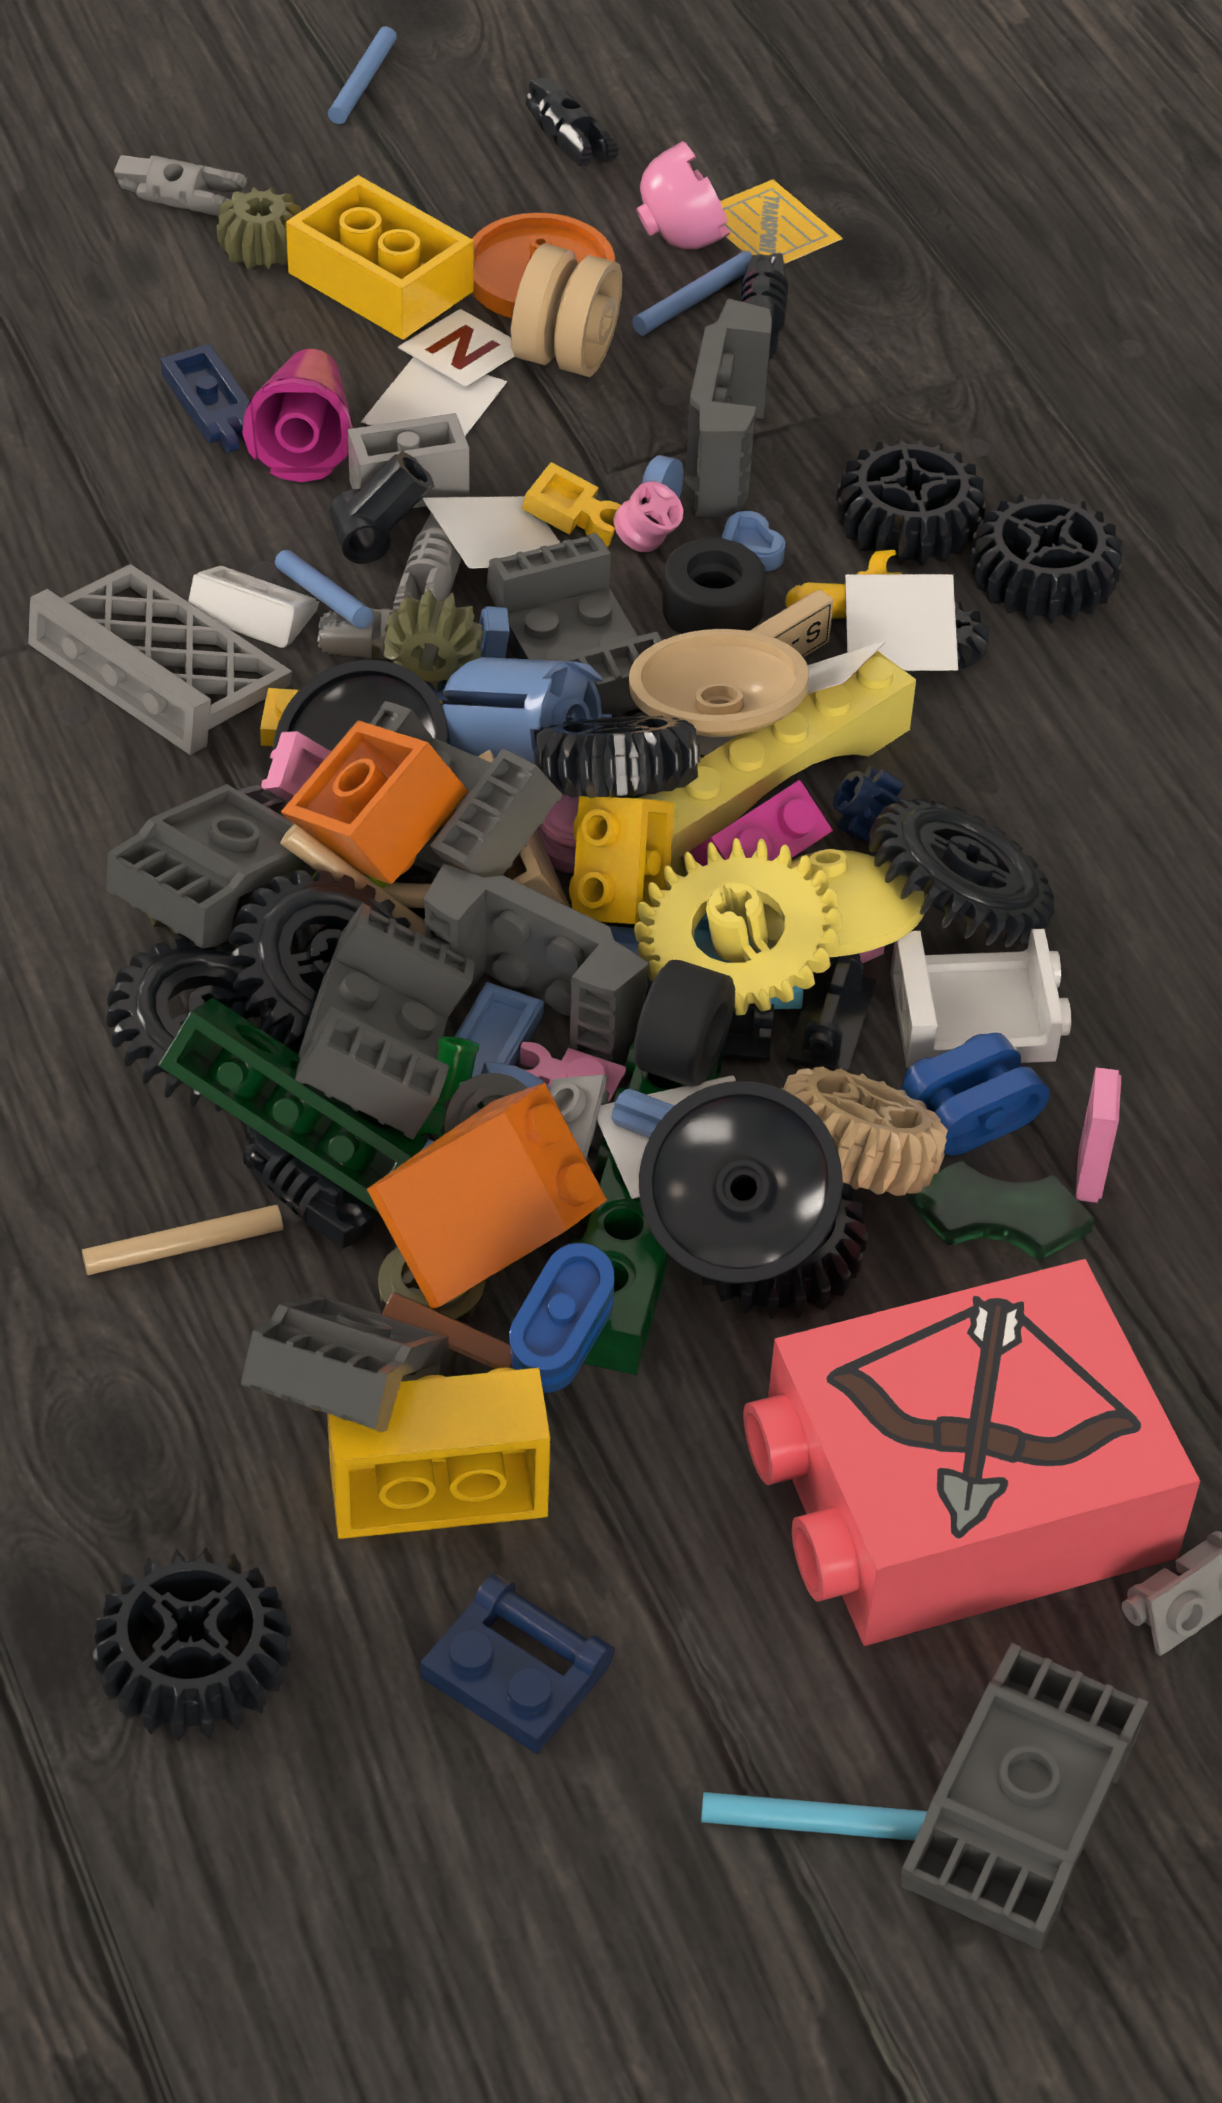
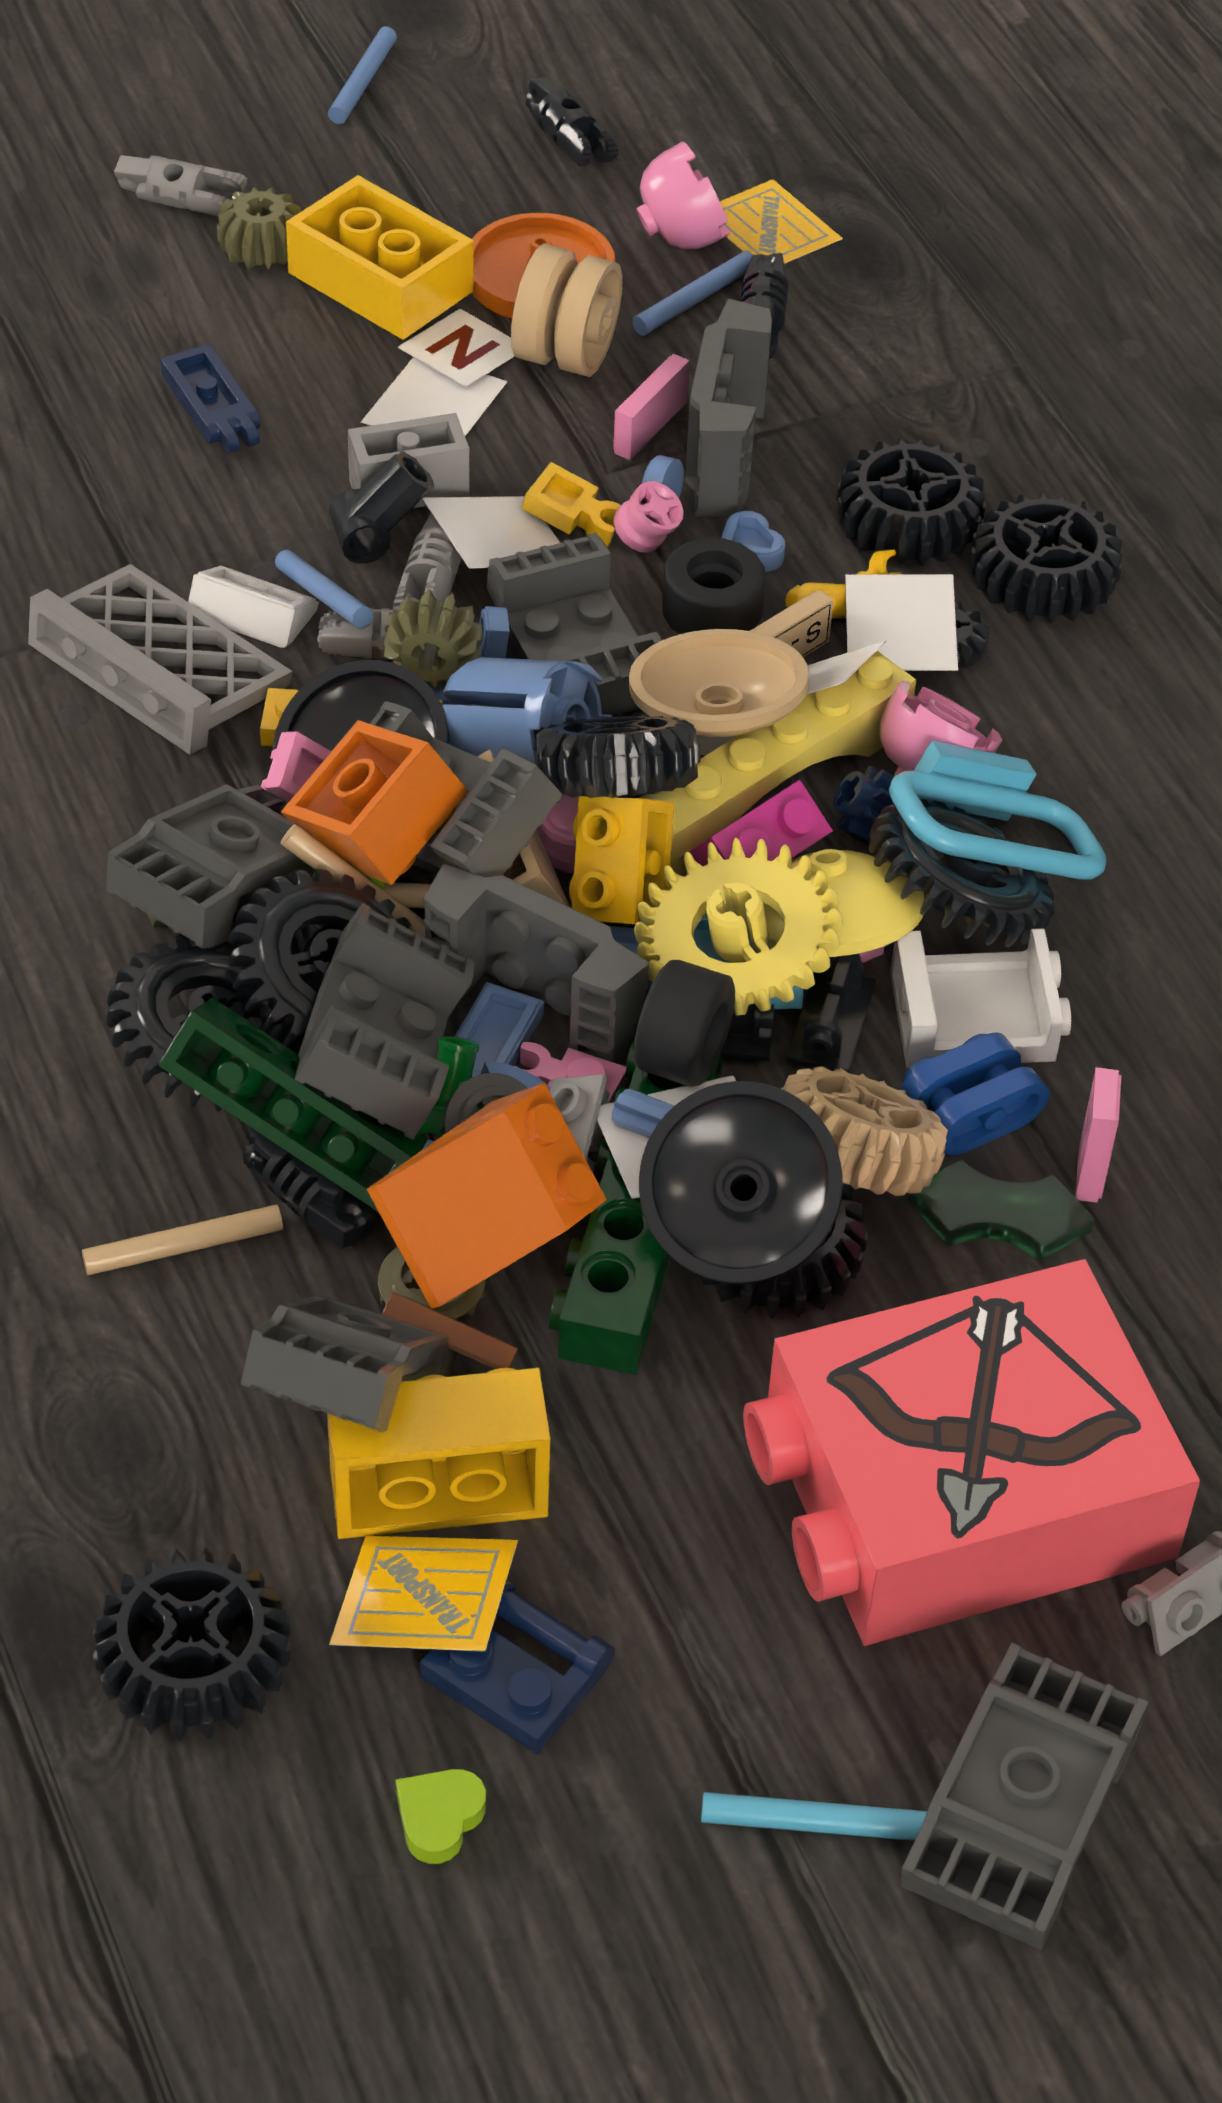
(300, 419): dark pink cone -> none
(424, 1593): none -> yellow sticker
(438, 1811): none -> lime tile
(563, 1314): blue brick -> none
(651, 406): none -> bright pink tile
(915, 721): none -> bright pink cylinder
(996, 789): none -> medium azure bar

